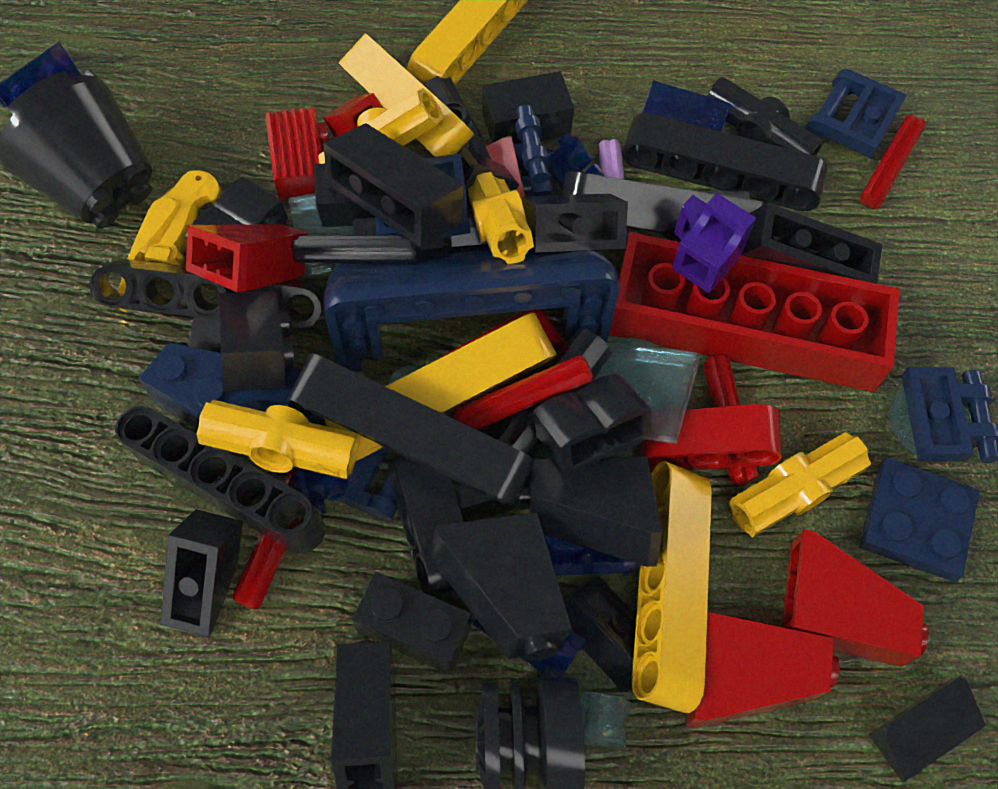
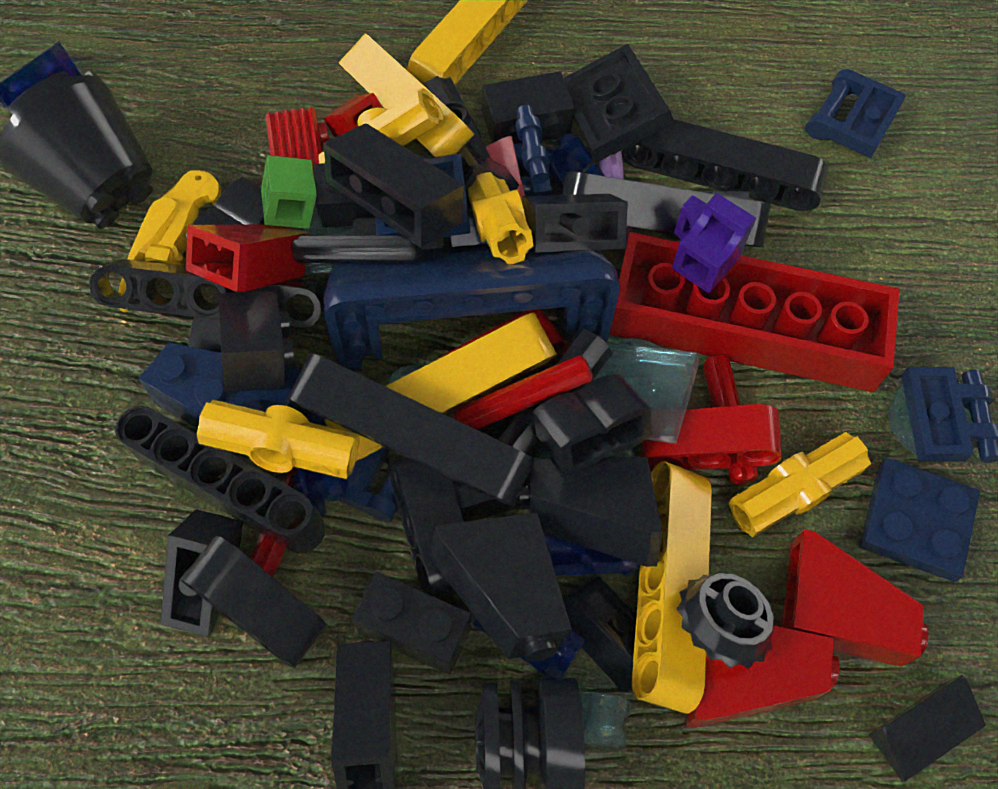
(254, 601): none -> black beam
(288, 192): none -> bright green brick
(616, 102): none -> black plate
(686, 106): clear blue hinge -> none
(727, 618): none -> black piece
(764, 119): black piece -> none
(811, 245): black brick -> none
(892, 161): red axle -> none

